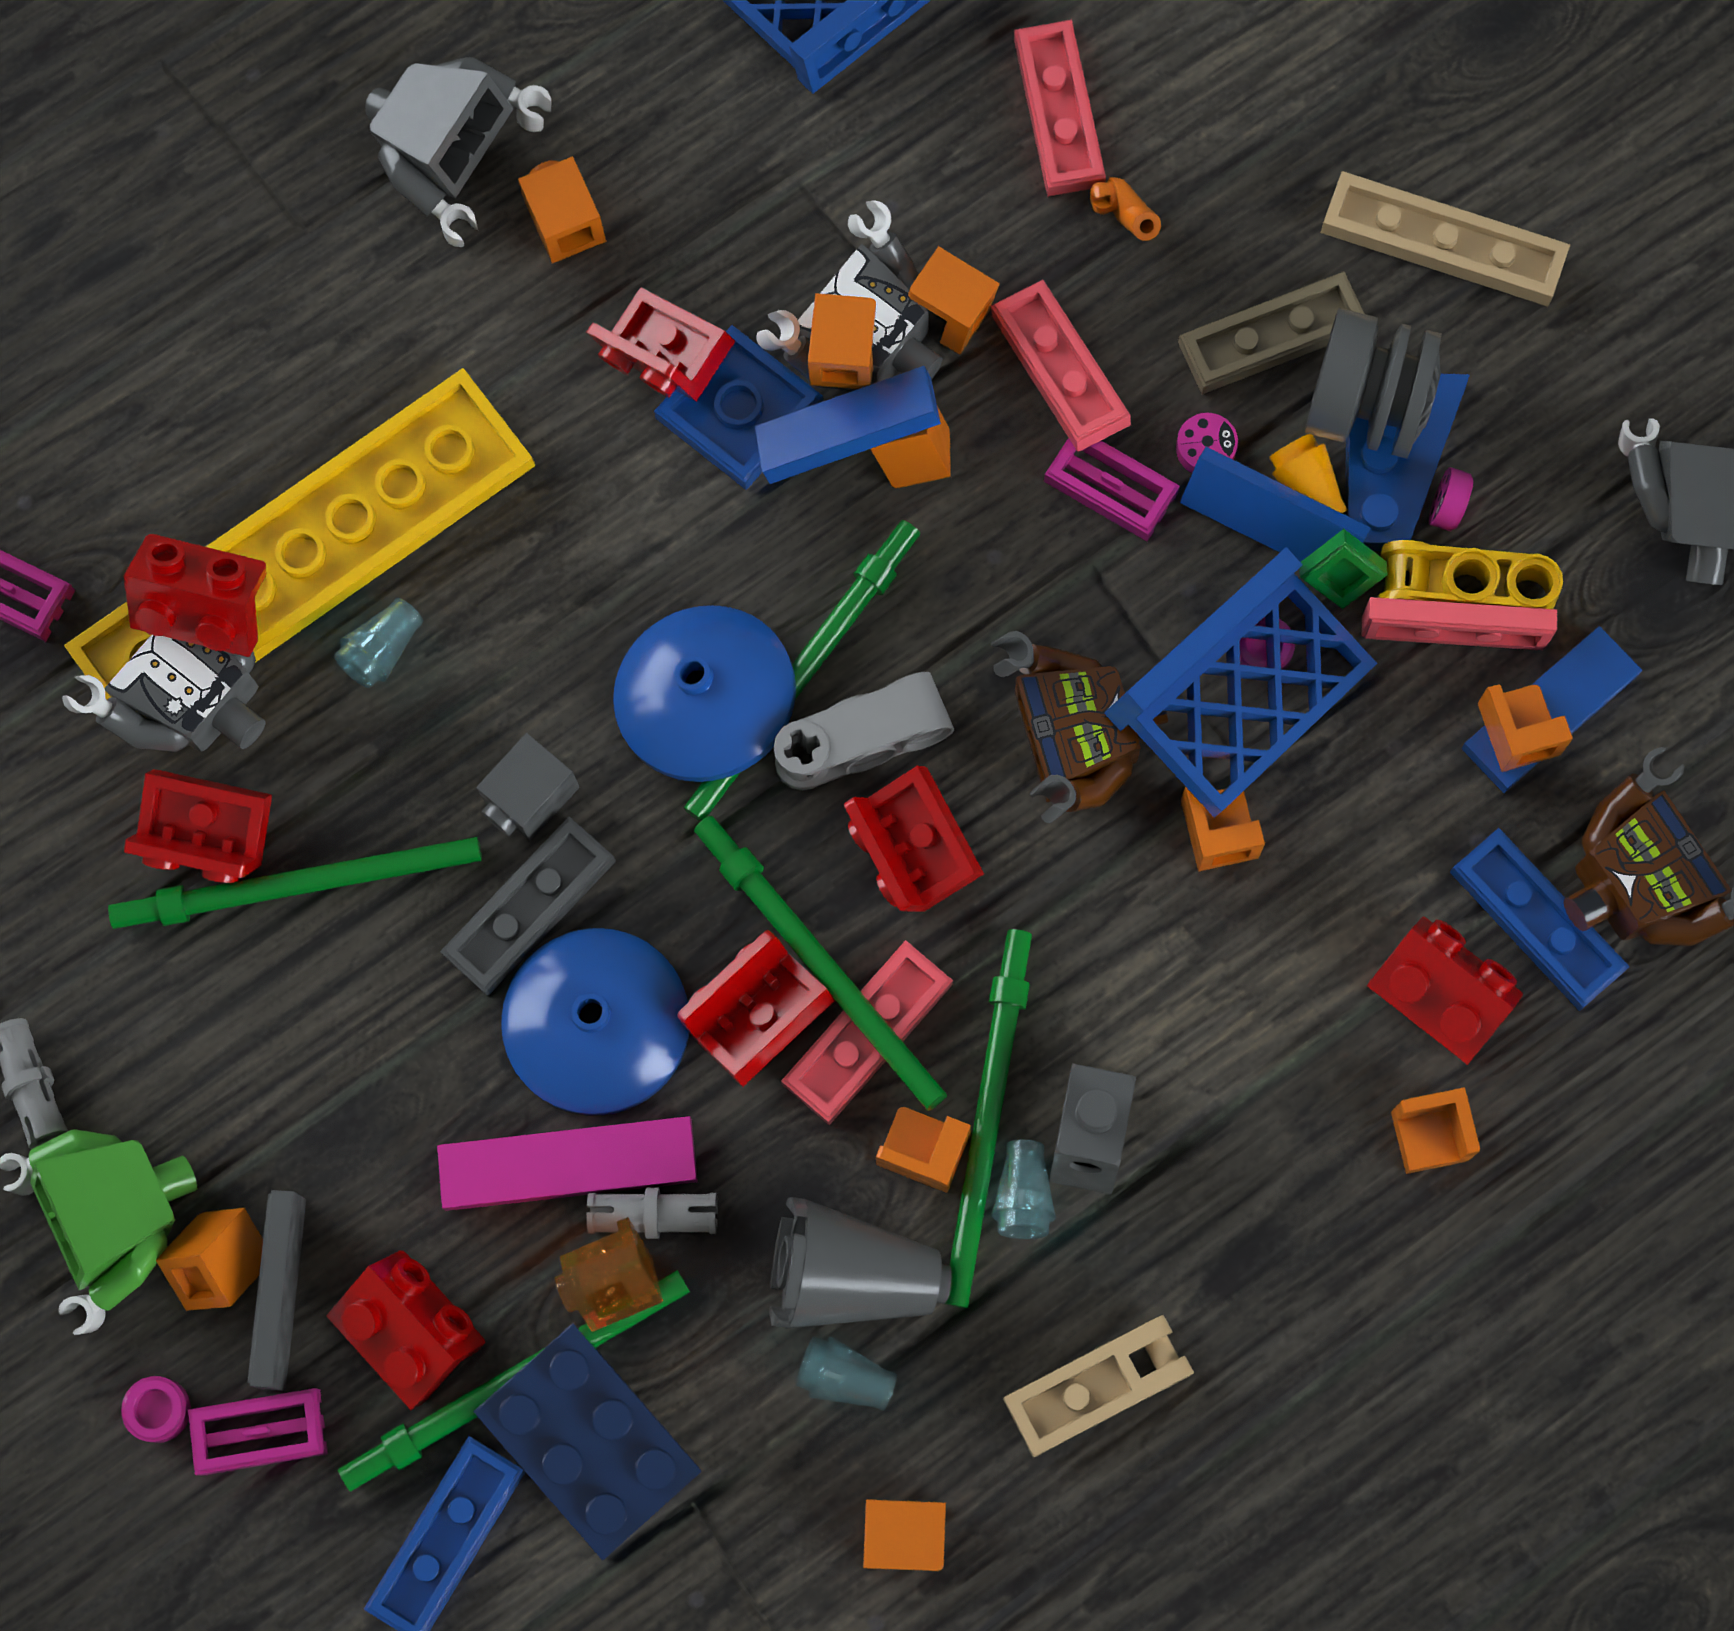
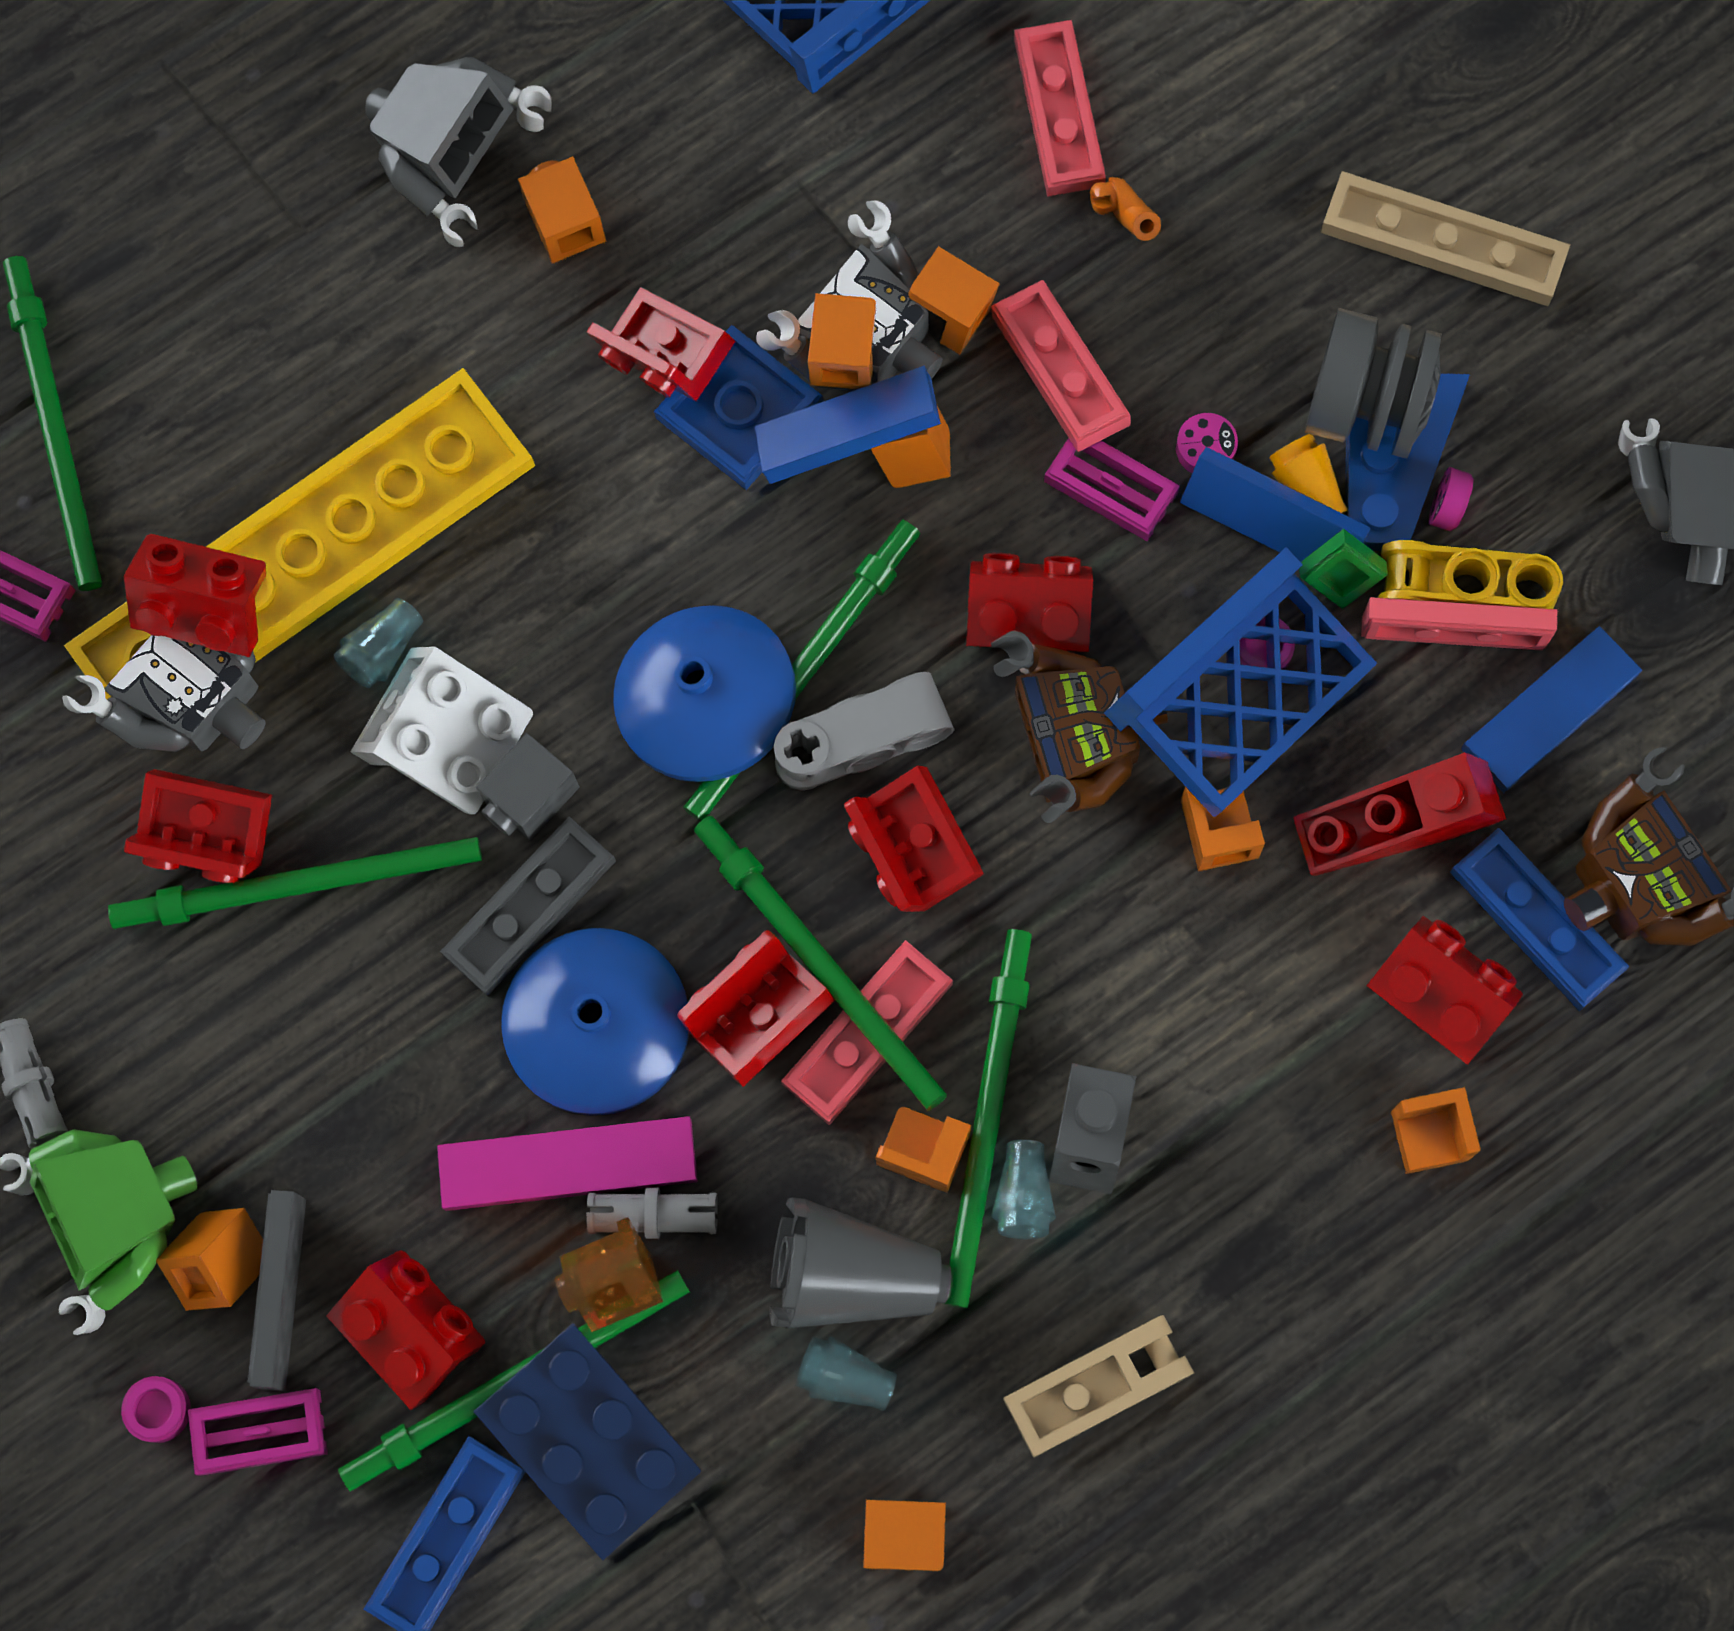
(28, 319): none -> green bar
(442, 727): none -> white bracket
(1040, 600): none -> red bracket
(1266, 333): dark tan tile -> none
(1401, 815): none -> red slope
(1522, 726): orange panel -> none

